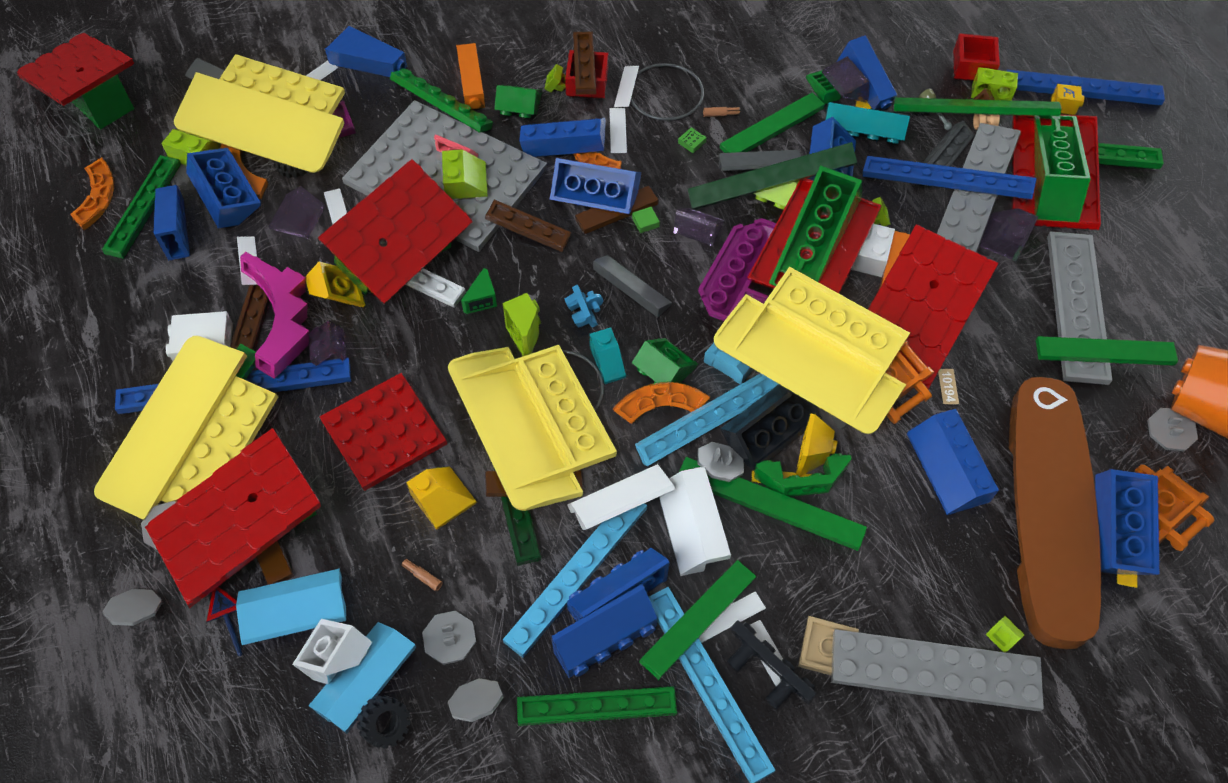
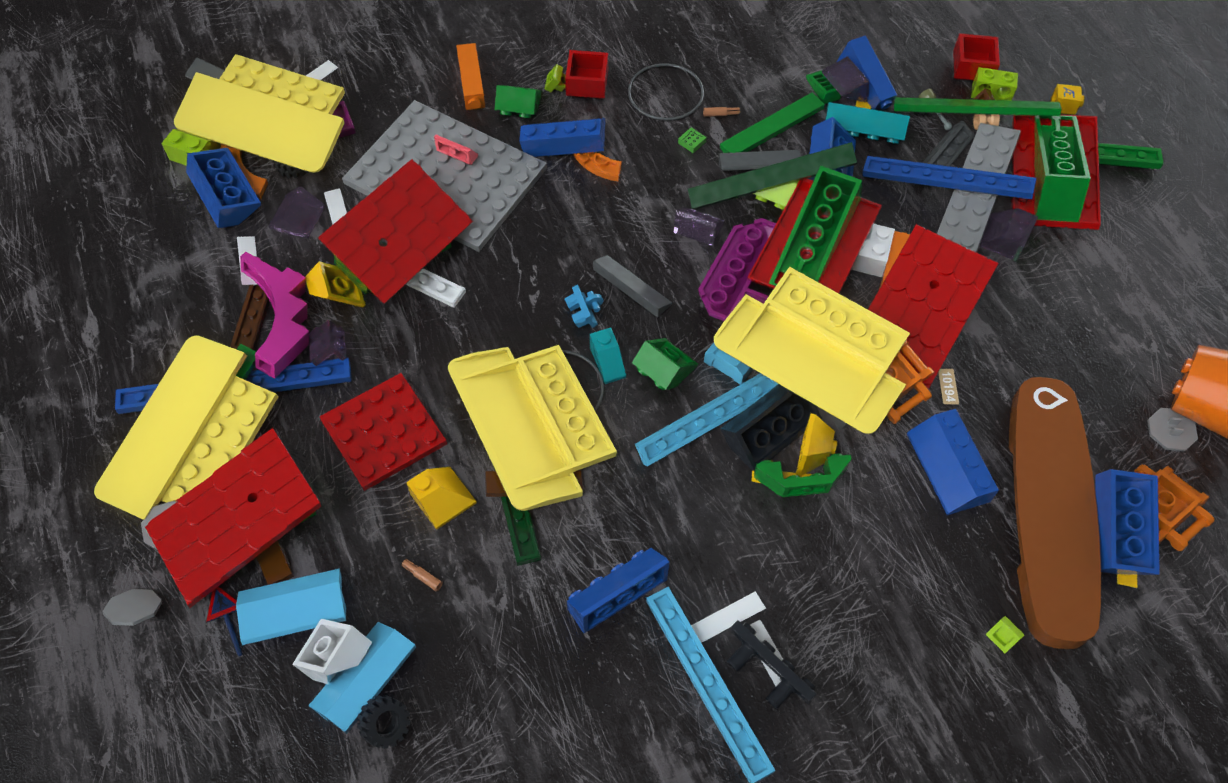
(84, 75): red piece -> none
(100, 197): orange tile -> none
(140, 207): green tile -> none
(170, 222): blue slope -> none
(212, 326): white panel -> none
(364, 53): blue slope -> none
(441, 100): green plate -> none
(449, 637): light grey piece -> none
(463, 175): lime slope -> none
(475, 700): light grey piece -> none
(480, 294): green slope -> none
(522, 322): lime slope -> none
(528, 225): reddish brown tile -> none
(570, 579): medium azure plate -> none
(584, 63): reddish brown tile -> none
(594, 185): blue slope -> none
(596, 706): green tile -> none
(597, 218): reddish brown tile -> none
(604, 632): blue slope -> none
(618, 130): white sticker -> none
(621, 497): white slope -> none
(626, 86): white sticker -> none
(645, 219): bright green tile -> none
(658, 395): orange tile -> none
(694, 522): white slope -> none
(697, 620): green tile -> none
(720, 461): light grey piece -> none
(786, 509): green tile -> none
(817, 644): tan tile -> none
(883, 216): lime tile -> none
(937, 670): light grey plate -> none
(1078, 301): light grey plate -> none
(1092, 87): blue plate -> none
(1106, 350): green tile -> none

